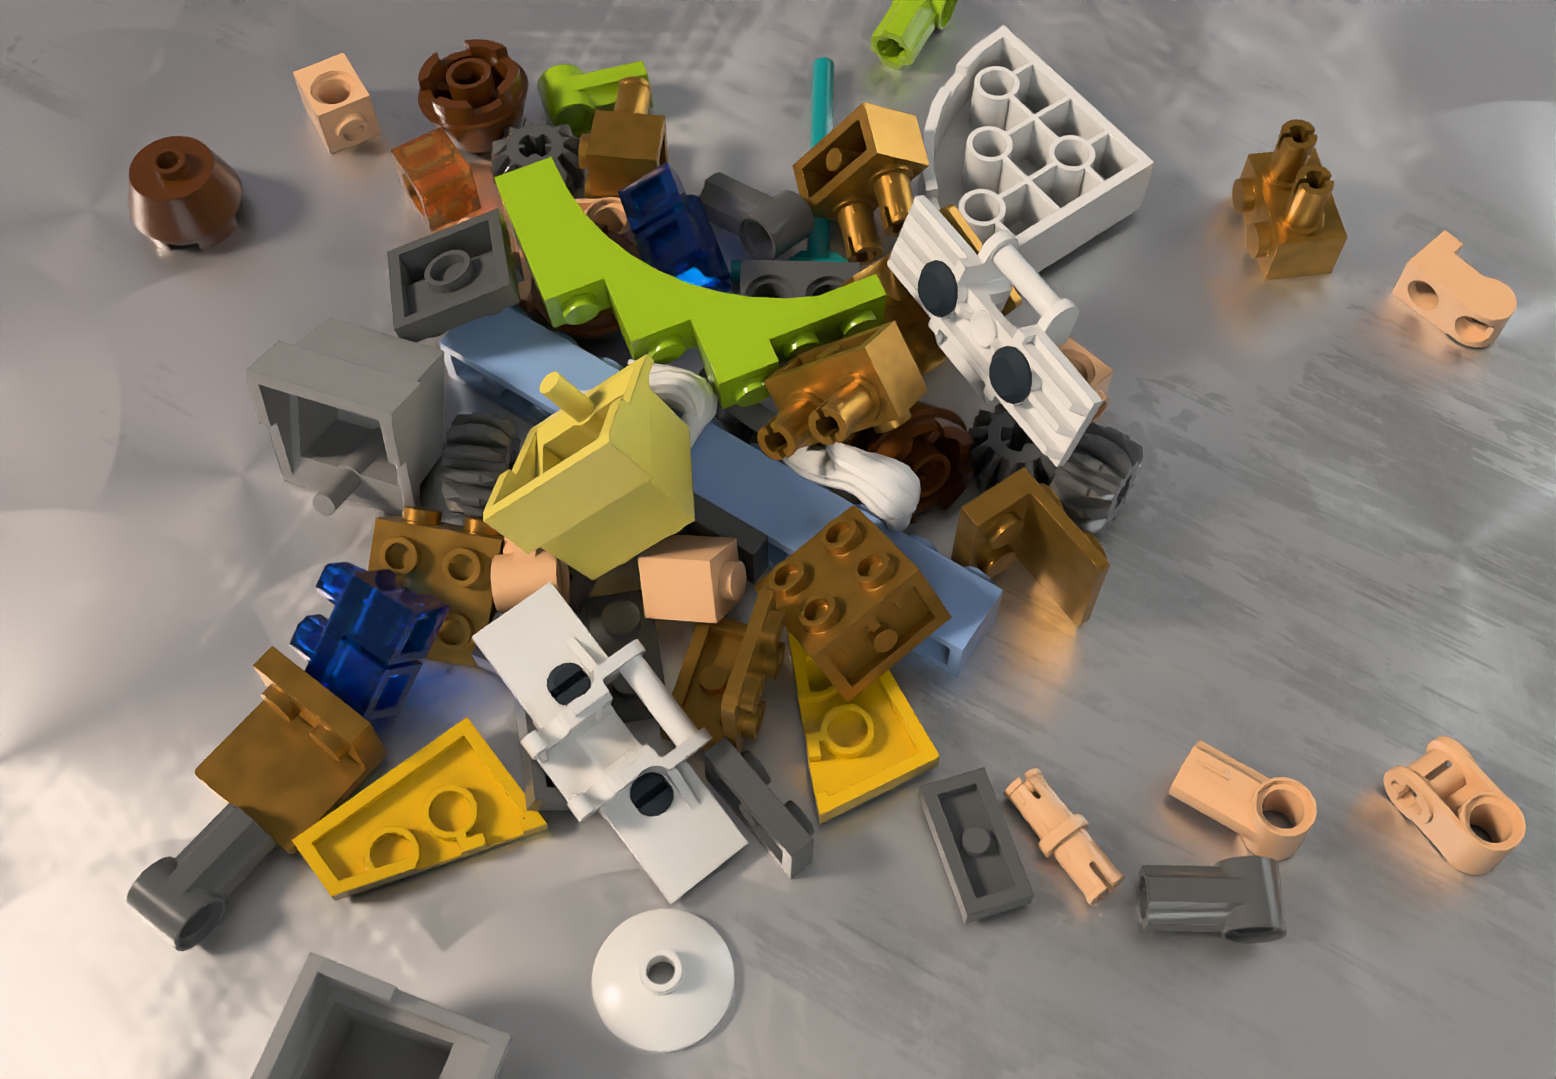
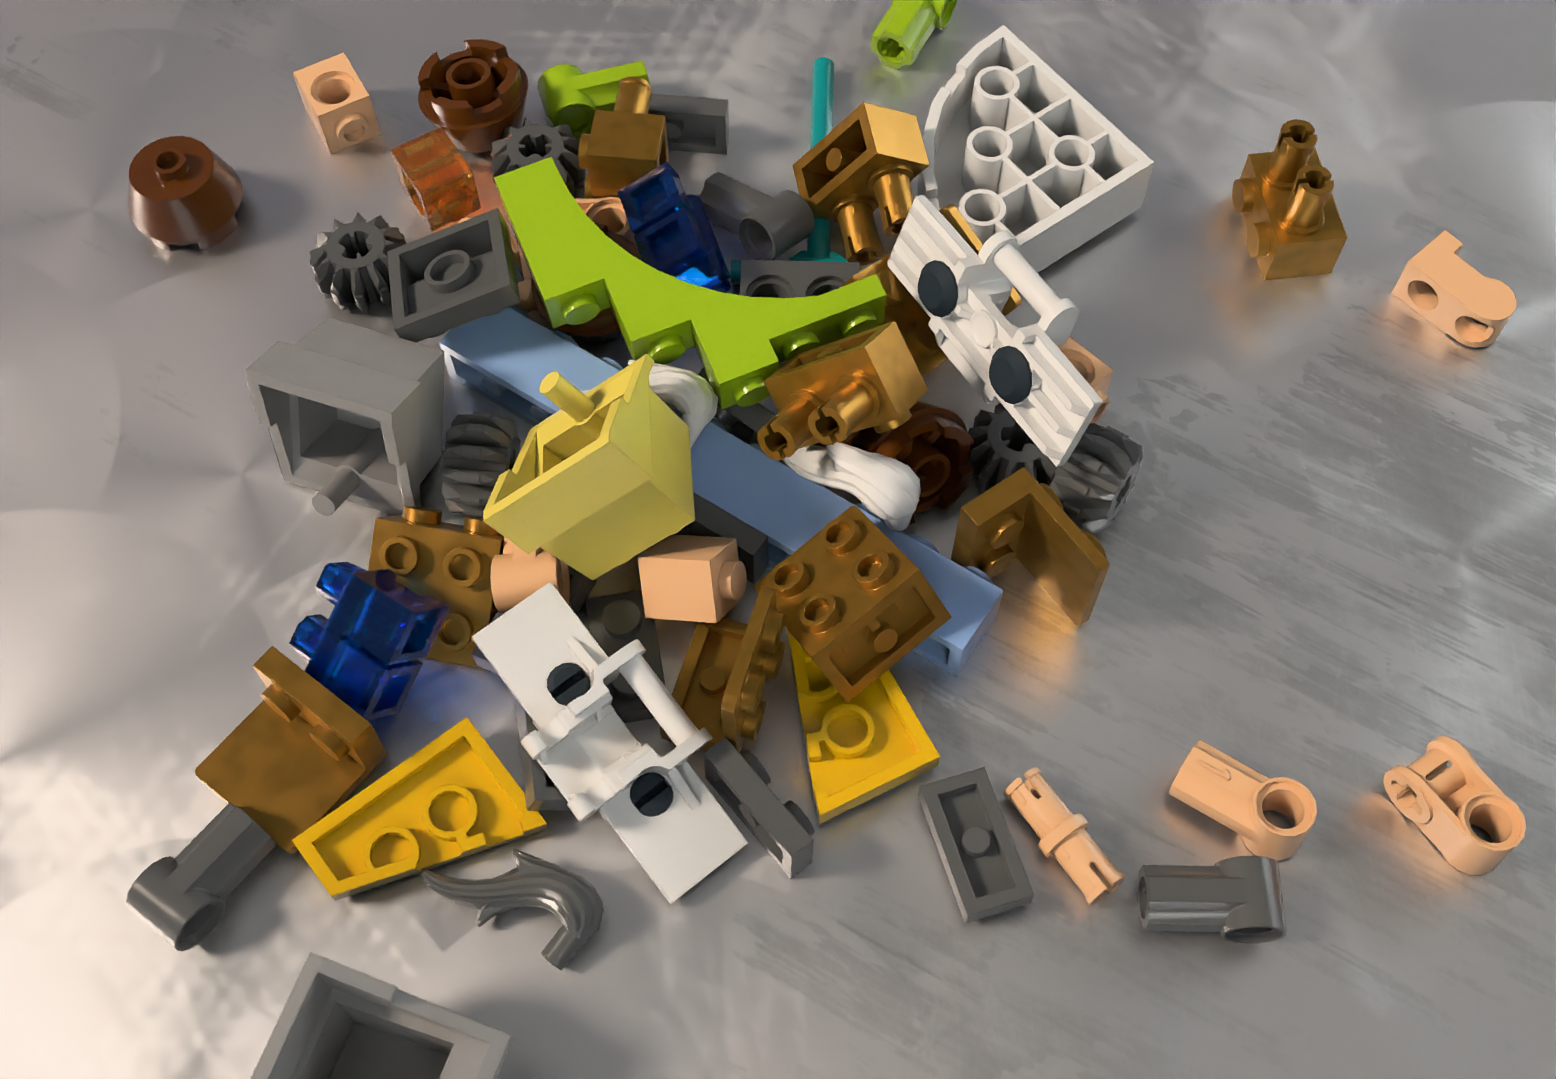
(354, 262): none -> dark grey gear
(535, 885): none -> dark grey piece
(667, 1014): white dish -> none
(693, 122): none -> dark grey plate

